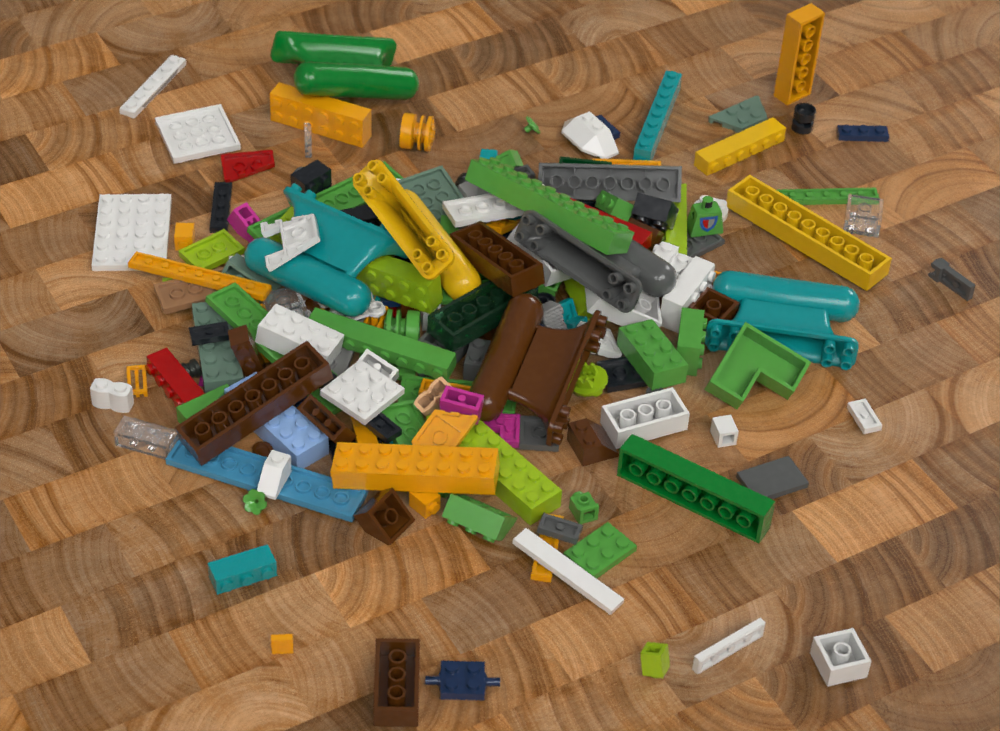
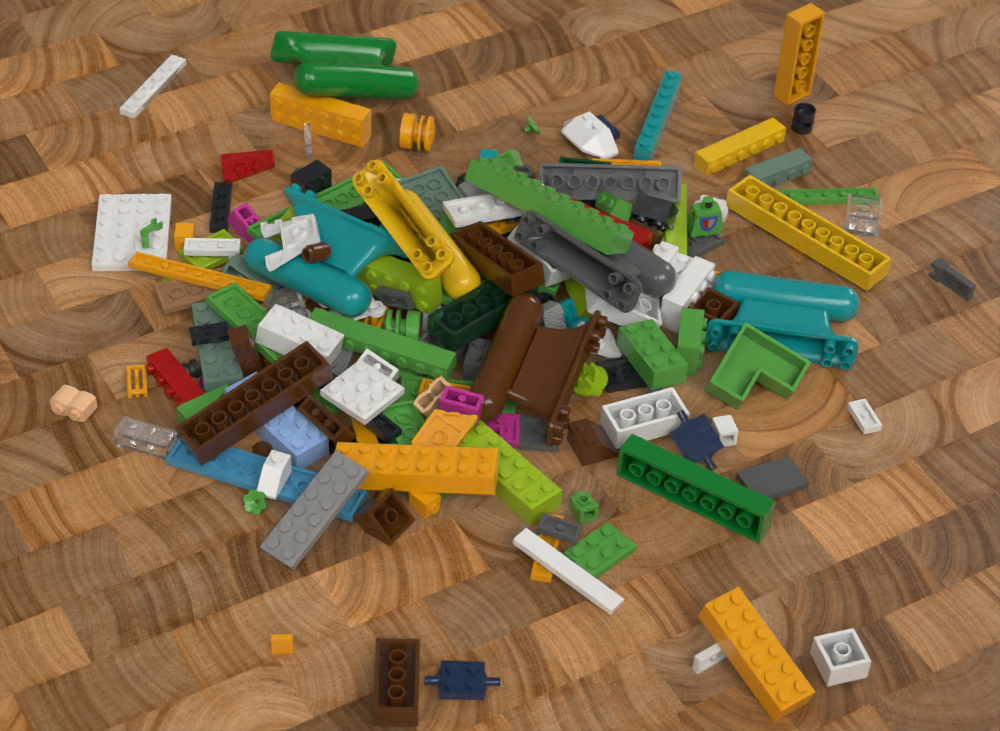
(73, 403): none -> light nougat brick
(112, 395): white brick -> none
(146, 230): none -> bright green arm
(197, 133): white plate -> none
(211, 247): none -> white plate
(242, 569): teal brick -> none
(314, 510): none -> light grey plate
(316, 252): none -> reddish brown brick
(395, 298): none -> dark grey tile
(478, 517): bright green slope -> none
(655, 660): lime brick -> none
(697, 439): none -> dark blue plate
(741, 115): sand green wing -> none
(756, 654): none -> light orange brick
(781, 168): none -> sand green brick
(862, 133): dark blue plate -> none

